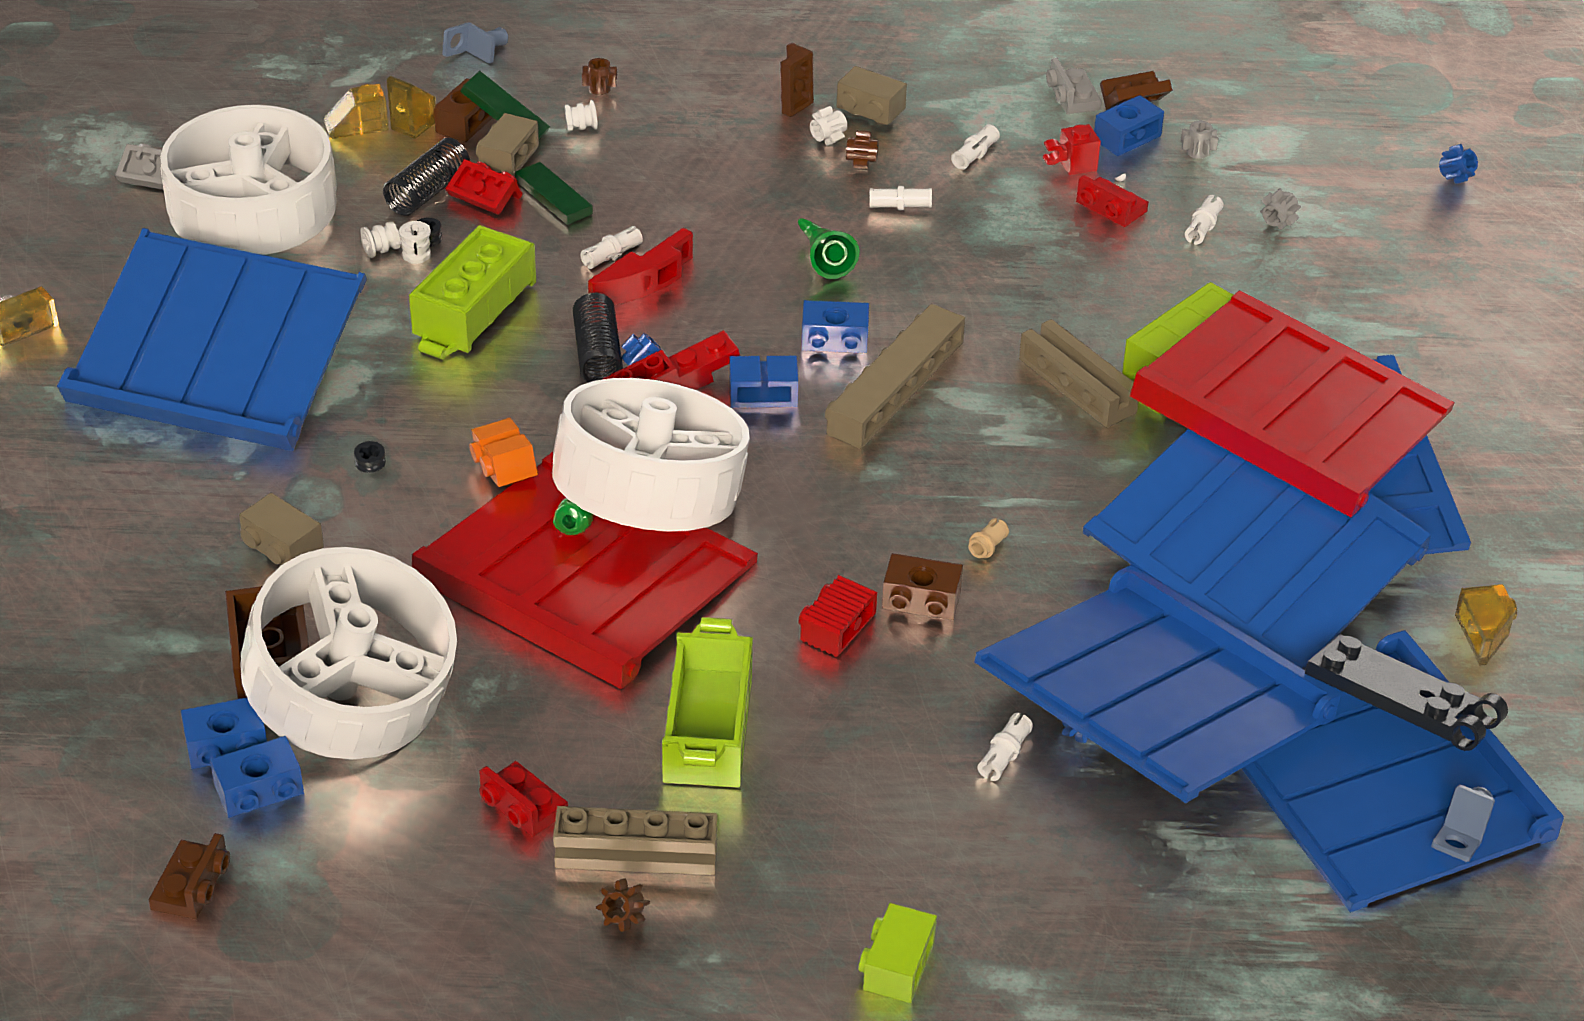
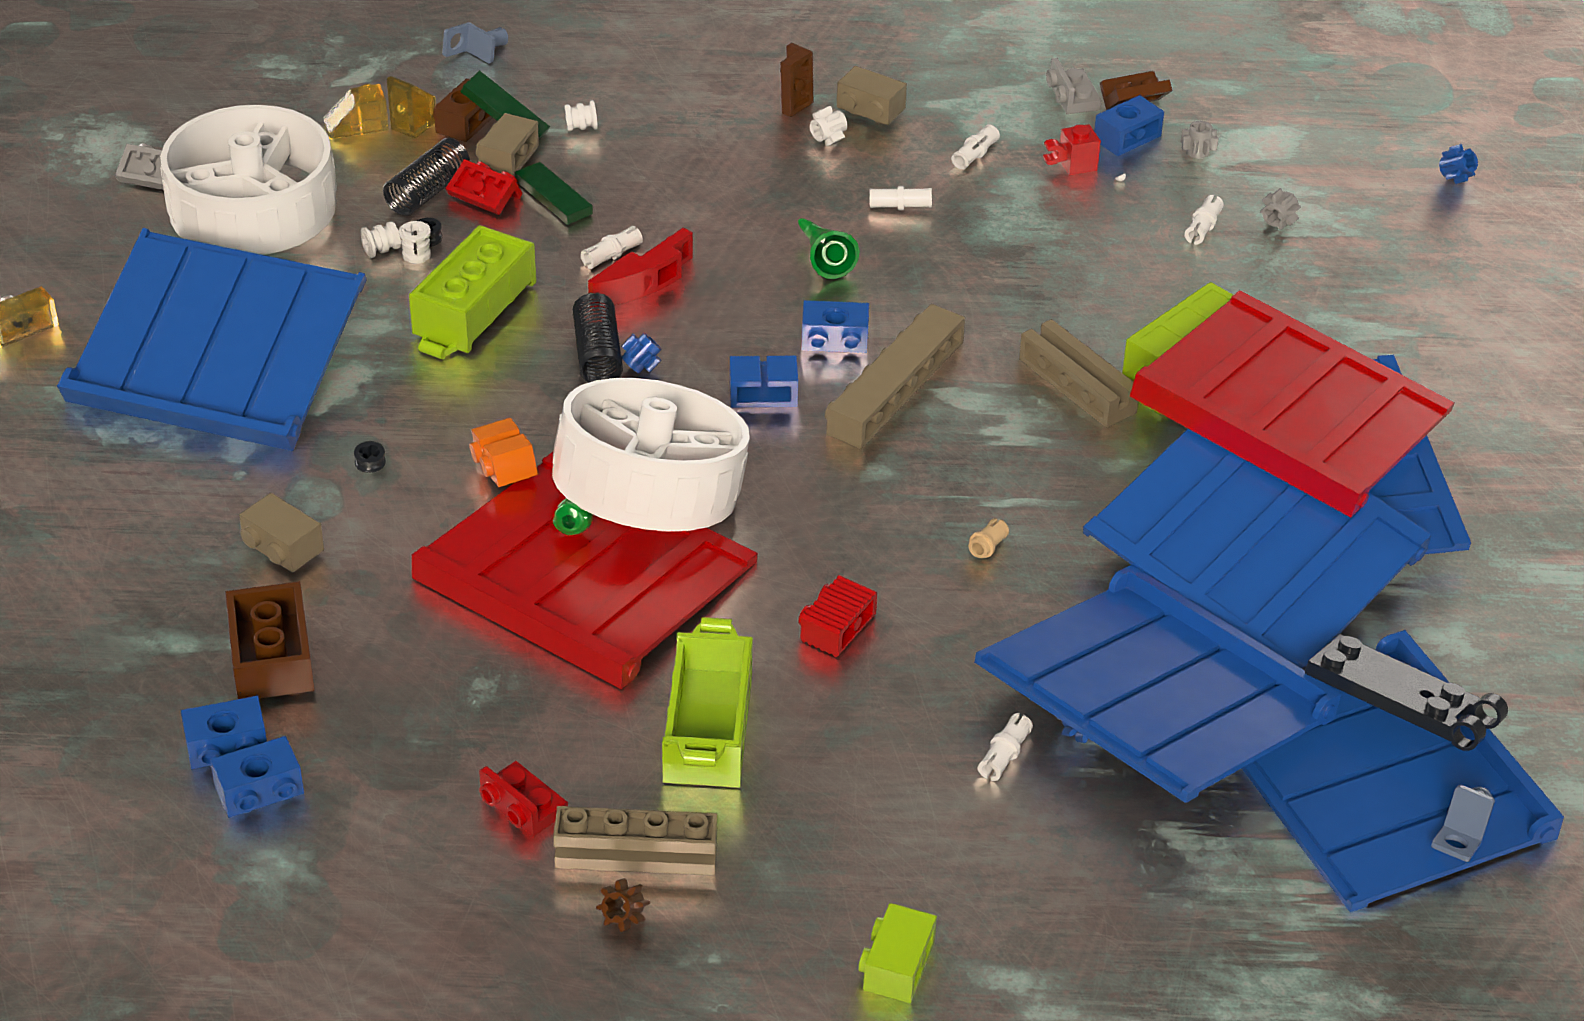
(190, 877): reddish brown bracket -> none
(342, 592): white wheel -> none
(599, 76): reddish brown gear -> none
(686, 368): red slope -> none
(862, 149): reddish brown gear -> none
(922, 586): reddish brown brick -> none
(1110, 200): red bracket -> none
(1485, 618): clear yellow slope -> none

